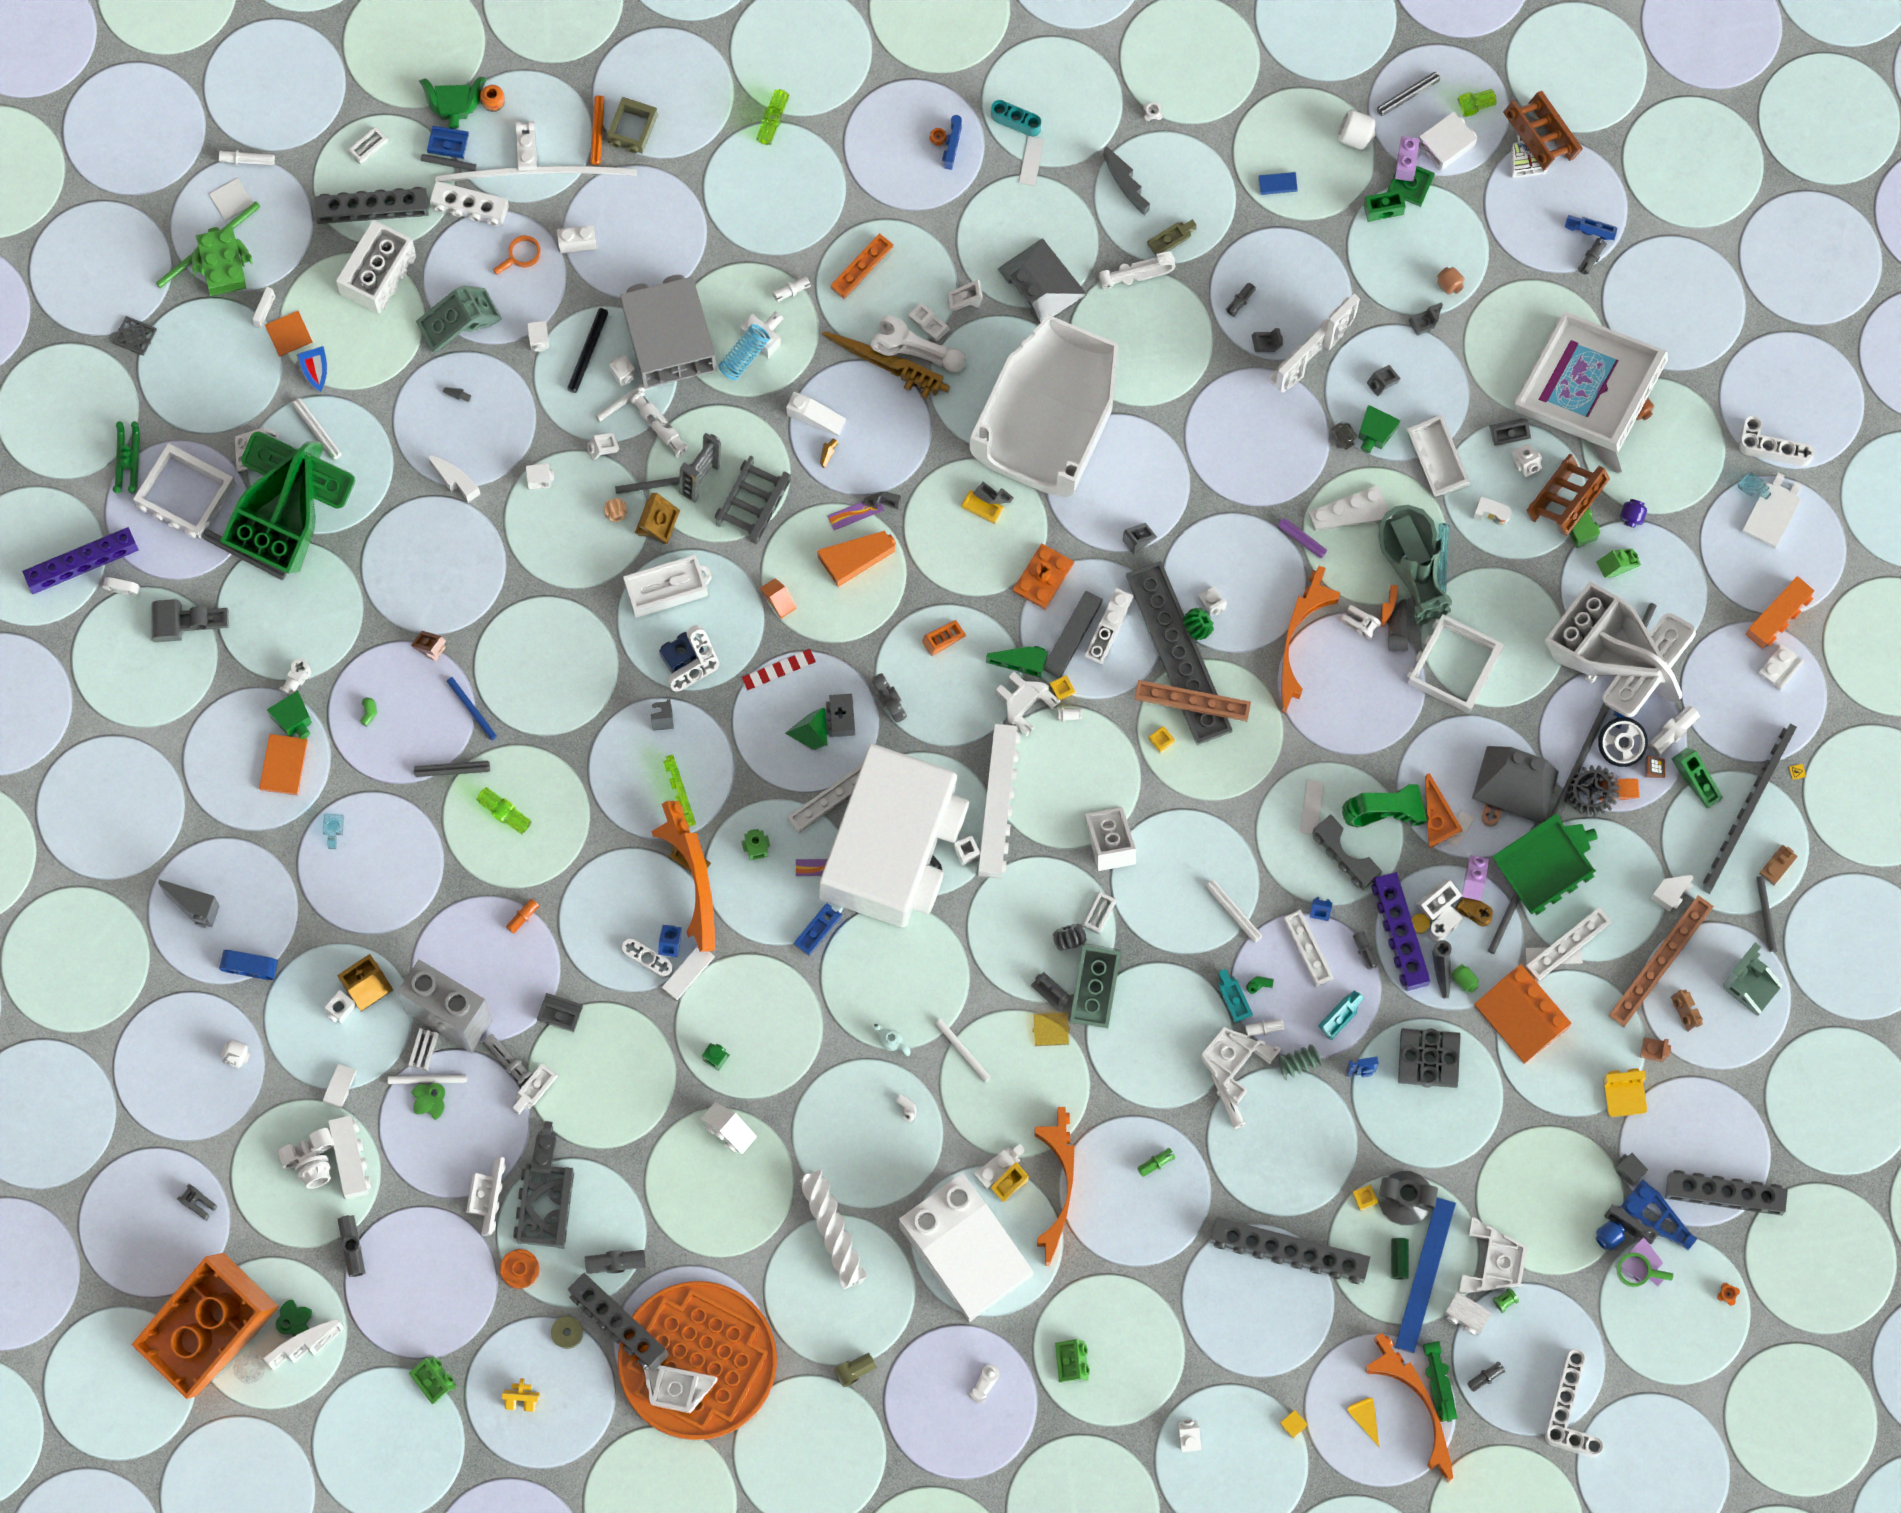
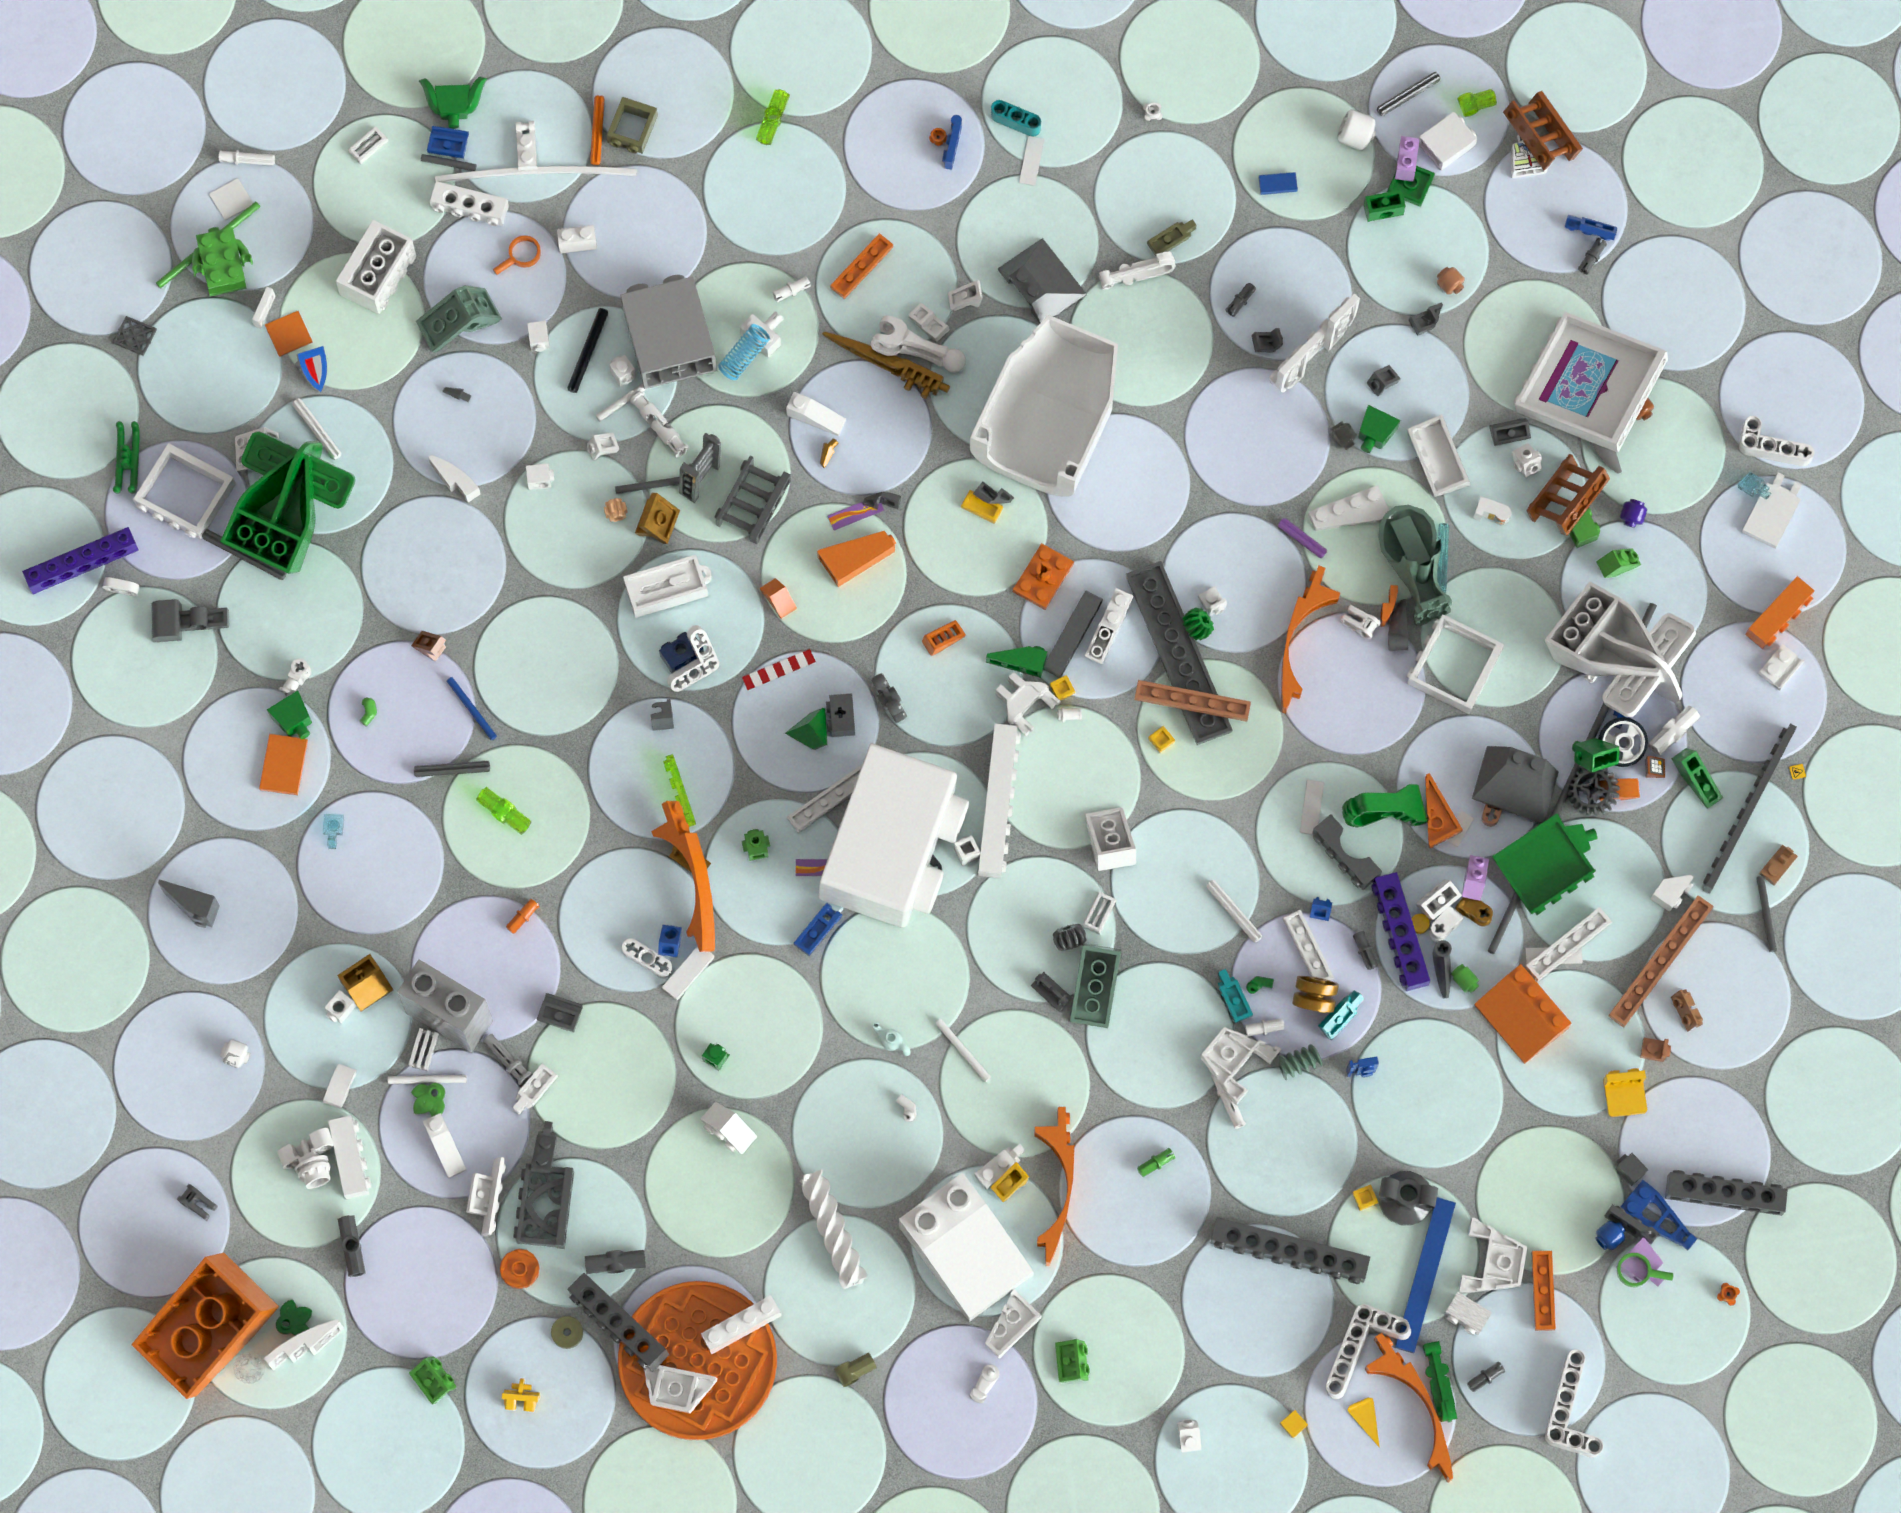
(248, 964): blue beam -> none
(379, 211): dark grey brick -> none
(444, 1145): none -> white slope
(492, 98): orange head -> none
(741, 1324): none -> white brick
(1012, 1324): none -> white wing
(1051, 1029): clear yellow piece -> none
(1123, 176): dark grey slope -> none
(1138, 537): dark grey slope -> none
(1315, 994): none -> pearl gold wheel
(1358, 1342): none -> white beam
(1399, 1258): dark green axle -> none
(1409, 1068): dark grey connector -> none
(1505, 1300): bright green bush -> none
(1543, 1290): none -> orange plate
(1595, 754): none -> green torso
(1752, 982): sand green bracket -> none

